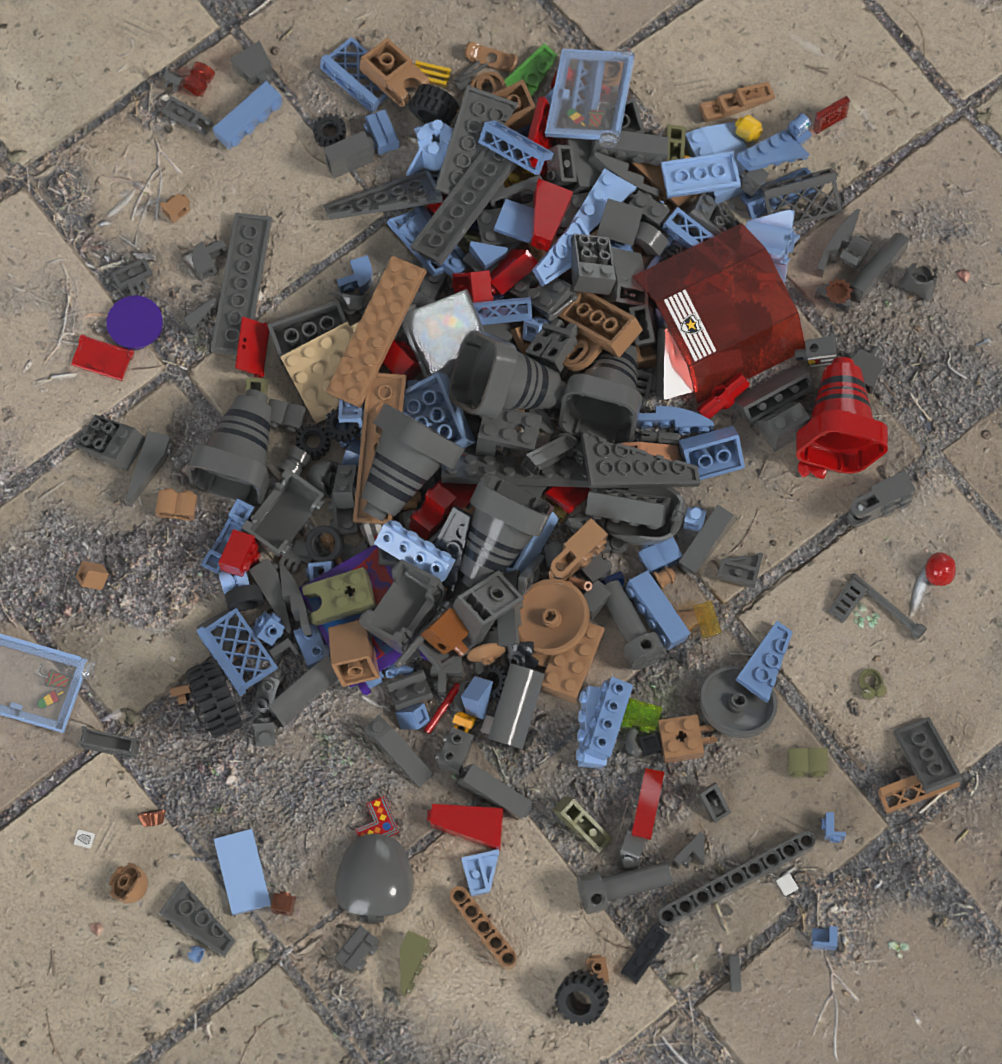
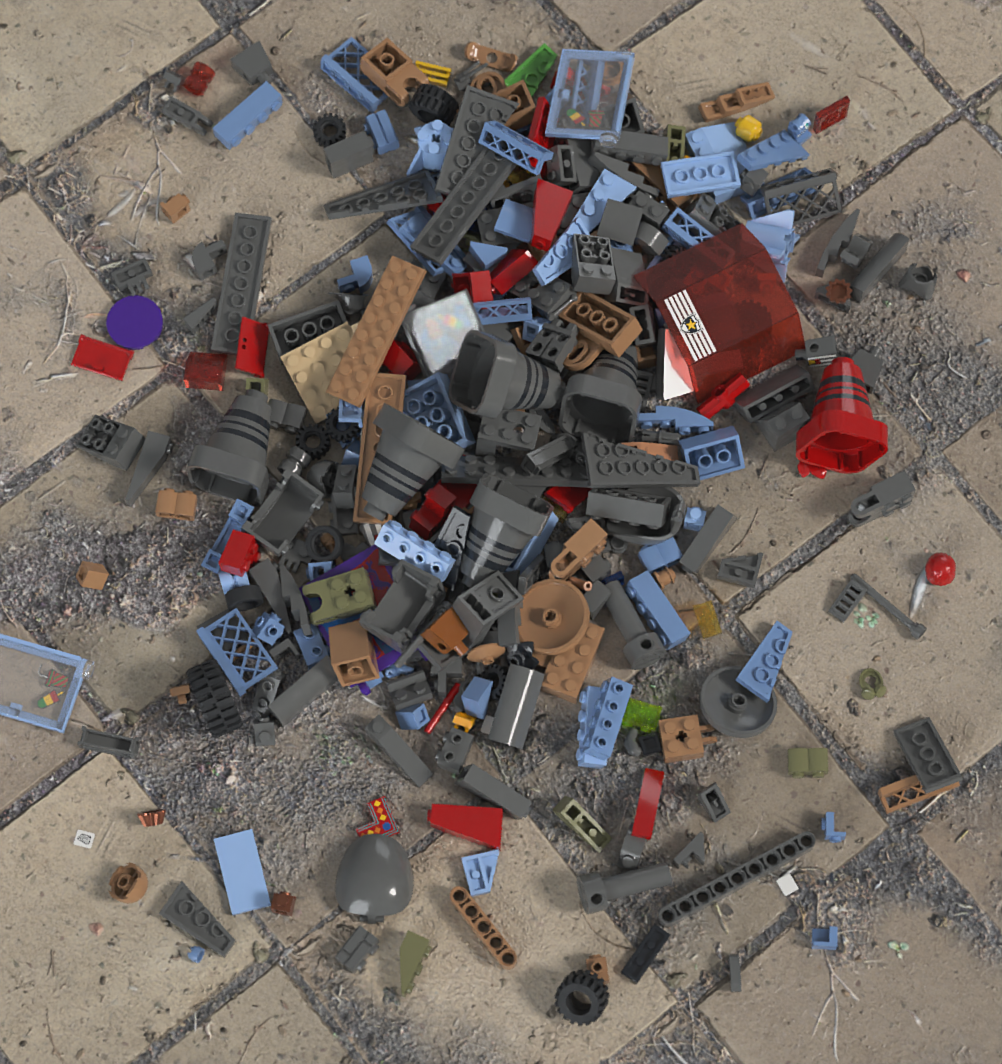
(205, 371): none -> clear red slope

